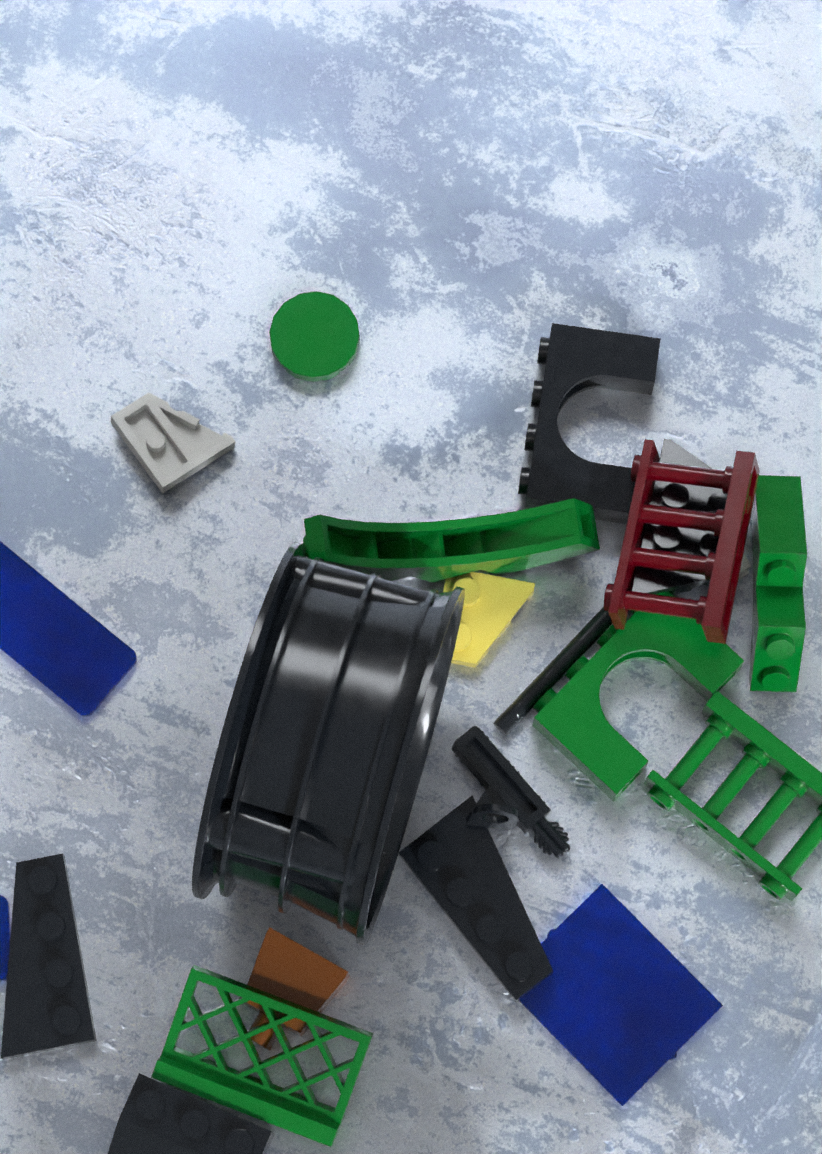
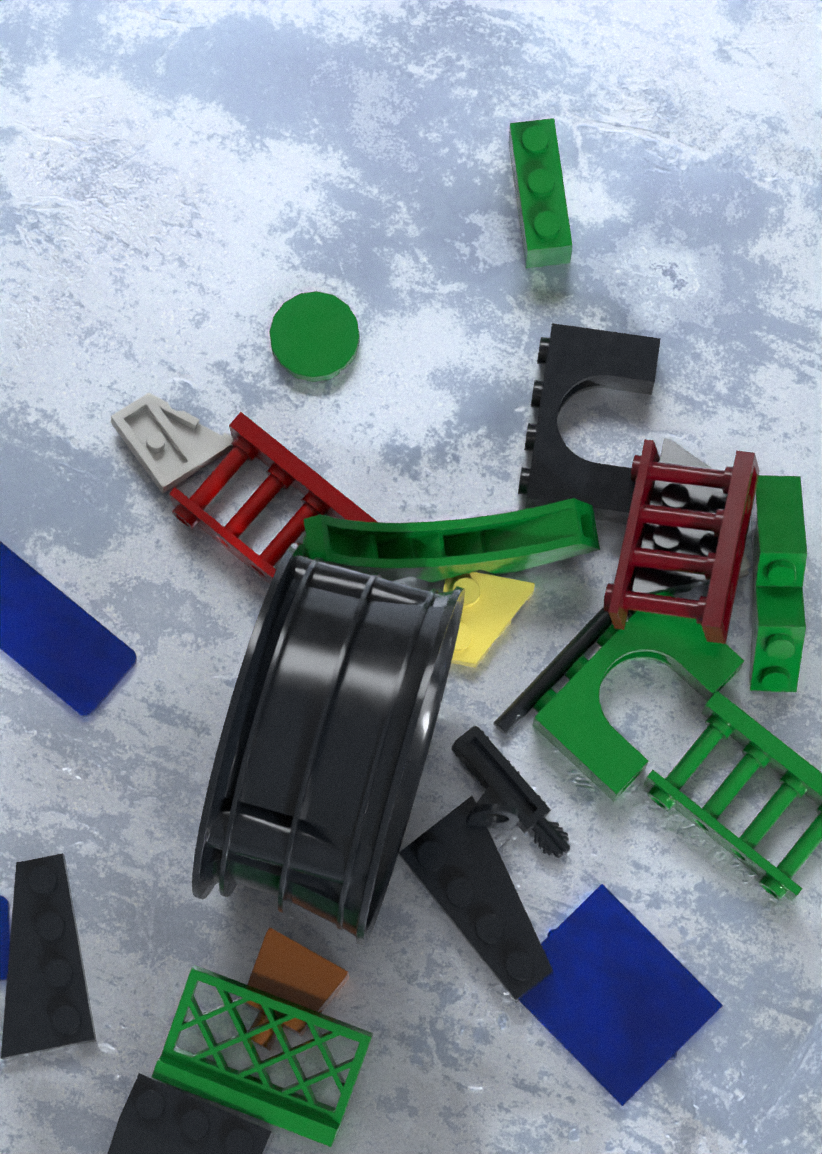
(283, 471): none -> red fence
(540, 193): none -> green brick

